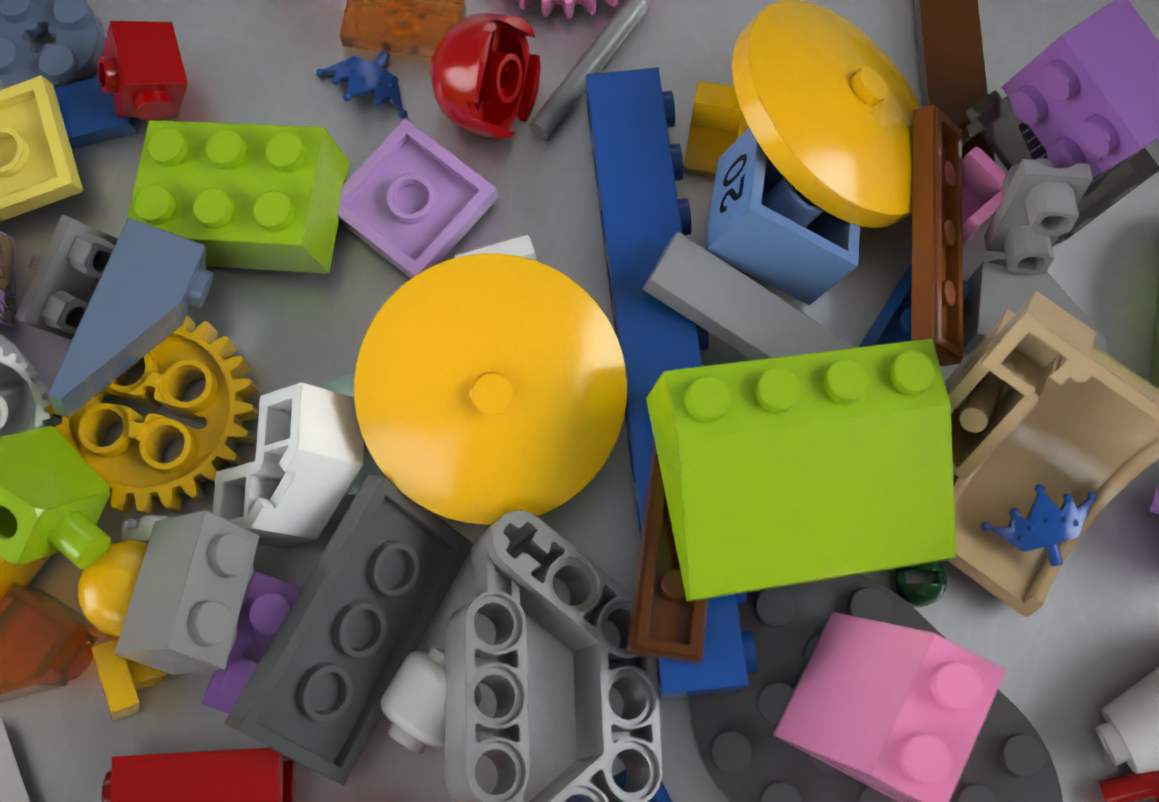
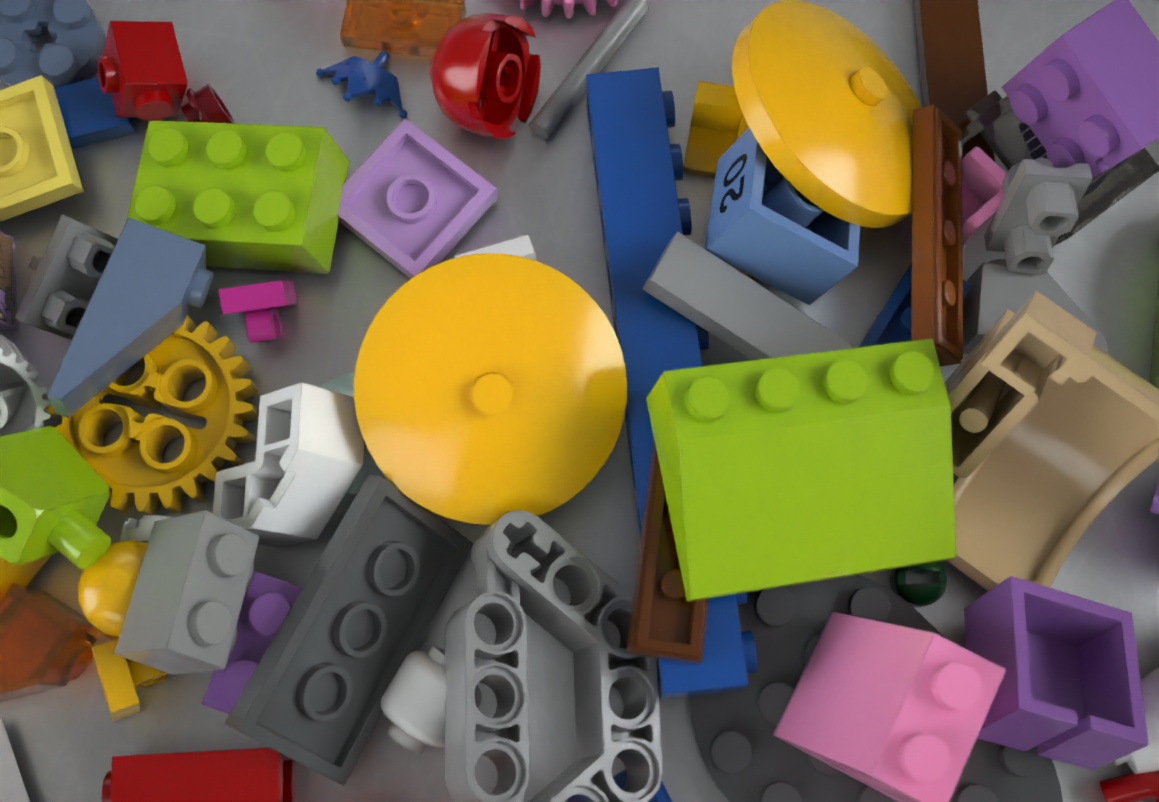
(206, 106): none -> dark red plate
(260, 306): none -> dark pink tile
(1044, 524): blue piece -> none
(1066, 676): none -> medium lavender piece

